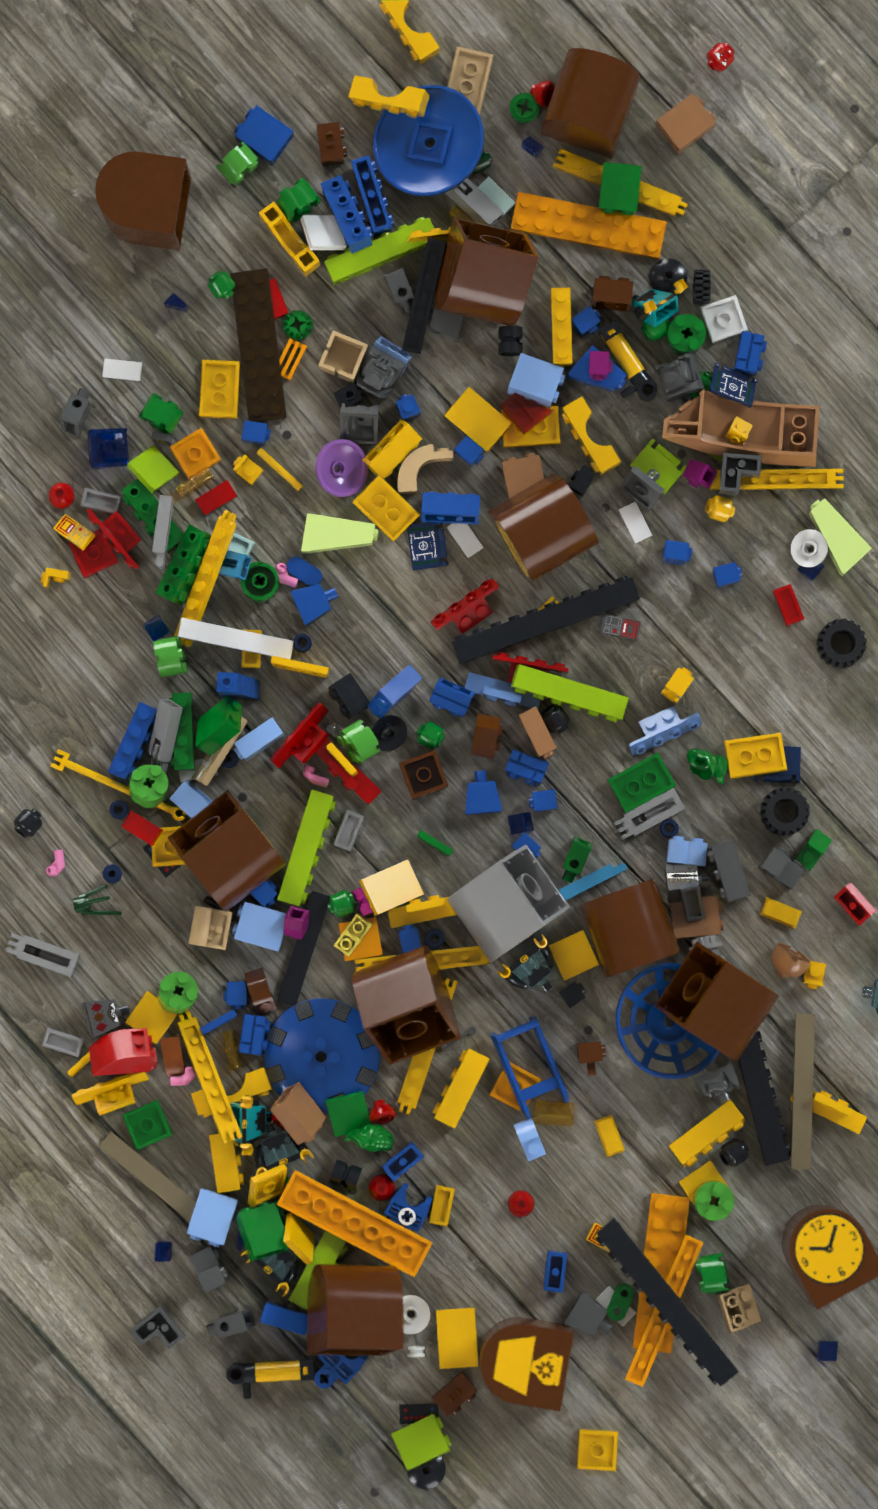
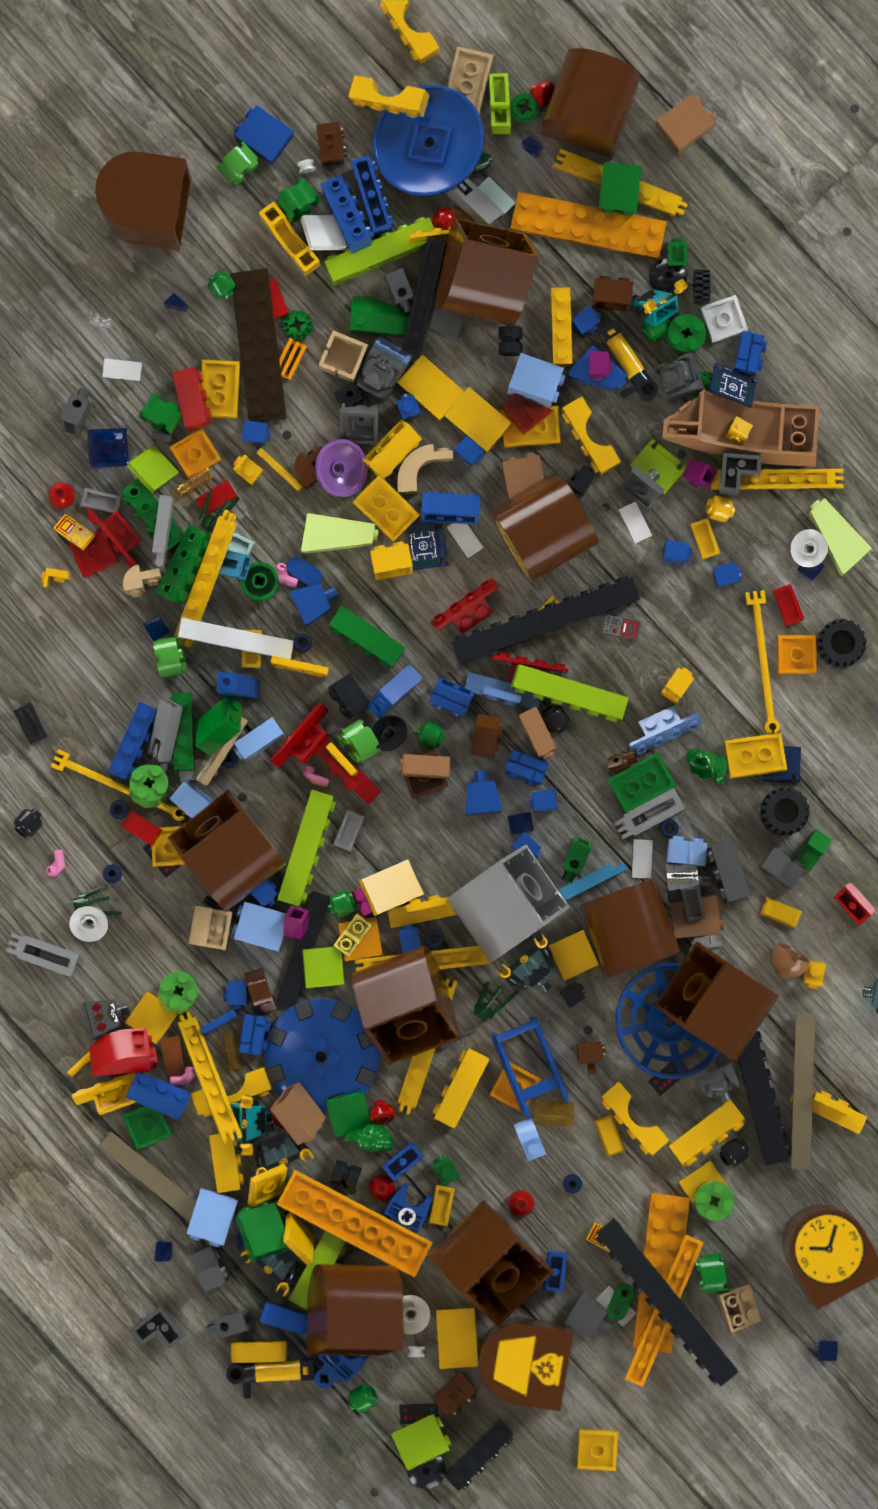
(23, 708): none -> black tile
(63, 1042): light grey tile -> none
(88, 931): none -> white dish
(97, 321): none -> clear arm
(135, 580): none -> tan brick
(158, 1095): none -> blue brick
(192, 398): none -> red brick
(209, 522): none -> dark green plant
(258, 1351): none -> yellow beam
(304, 468): none -> reddish brown brick
(306, 166): none -> white bush
(322, 967): none -> lime tile
(362, 1398): none -> green head
(367, 637): none -> green brick
(377, 318): none -> green wedge
(391, 561): none -> yellow brick
(425, 766): none -> medium nougat brick
(430, 387): none -> yellow tile
(434, 843): green tile -> none
(443, 218): none -> red brick
(445, 1169): none -> green bracket
(479, 1454): none -> black brick
(483, 1010): none -> dark green plant
(490, 1263): none -> reddish brown brick
(499, 103): none -> lime slope
(567, 1179): none -> dark blue plate
(621, 761): none -> reddish brown piece
(642, 858): none -> white sticker
(651, 1137): none -> yellow arch
(662, 1085): none -> black sticker
(677, 252): none -> green bracket
(705, 538): none -> yellow tile
(720, 56): red head -> none
(763, 658): none -> yellow hinge
(797, 654): none -> light orange tile

